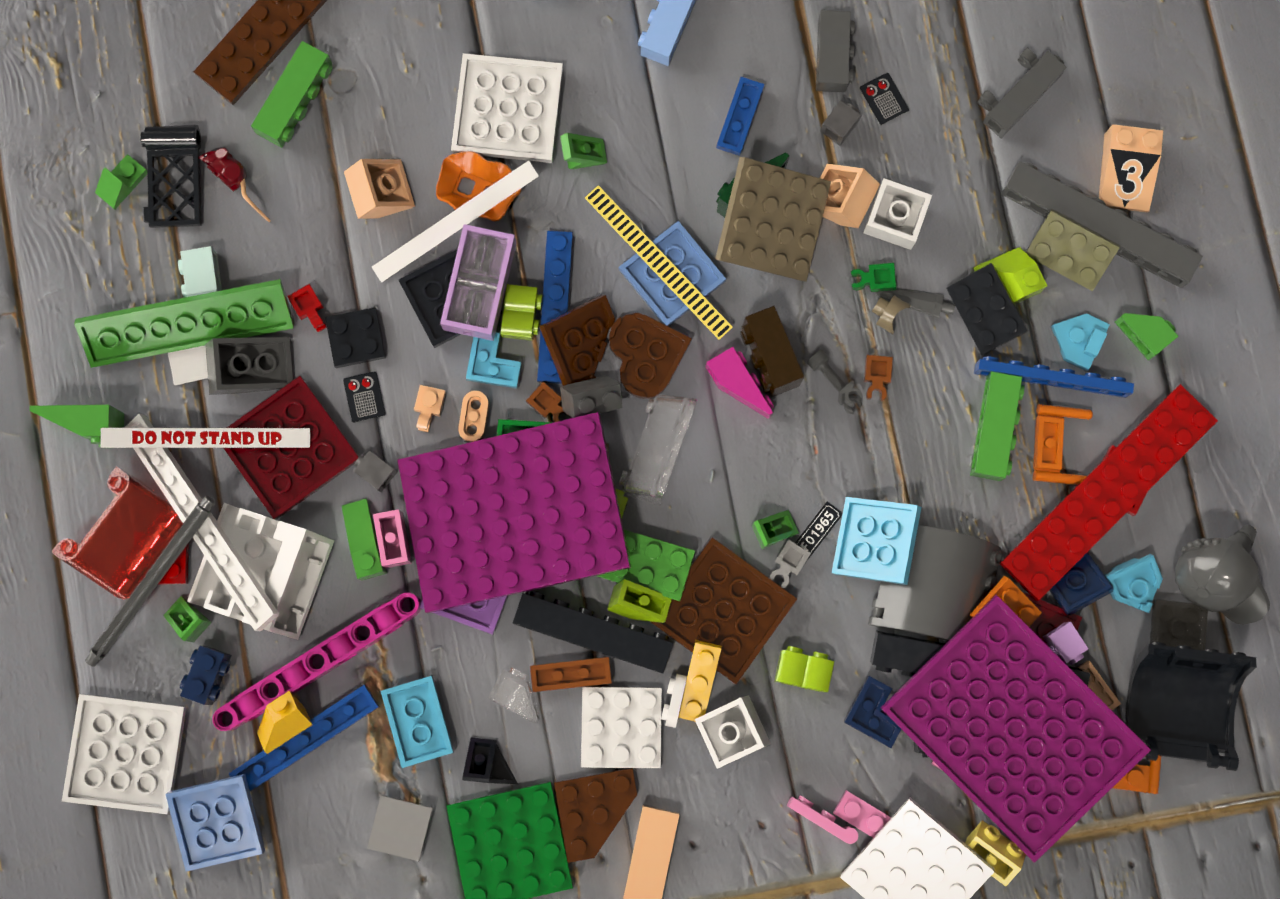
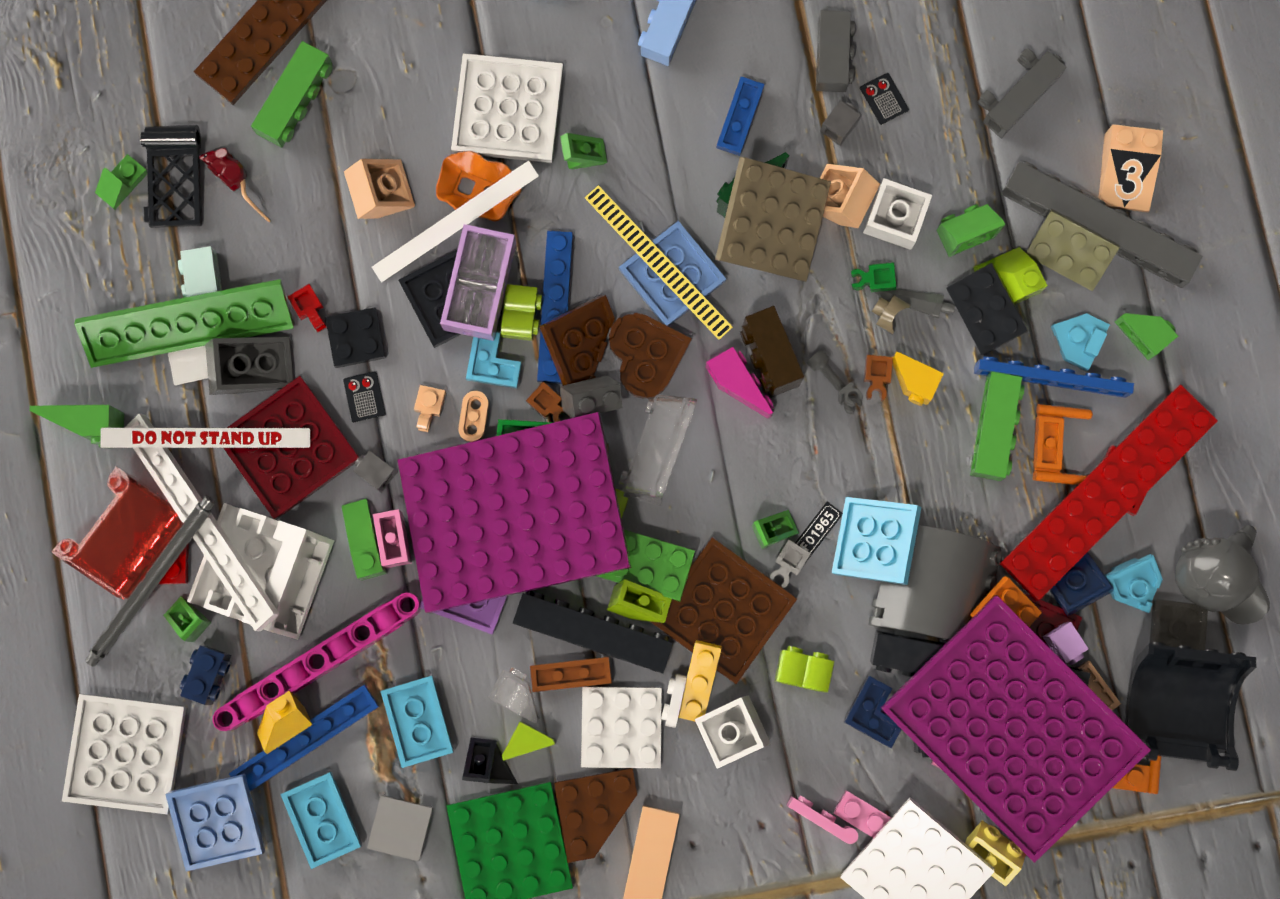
(321, 820): none -> medium azure plate
(525, 740): none -> lime slope
(916, 379): none -> yellow slope
(969, 229): none -> bright green slope

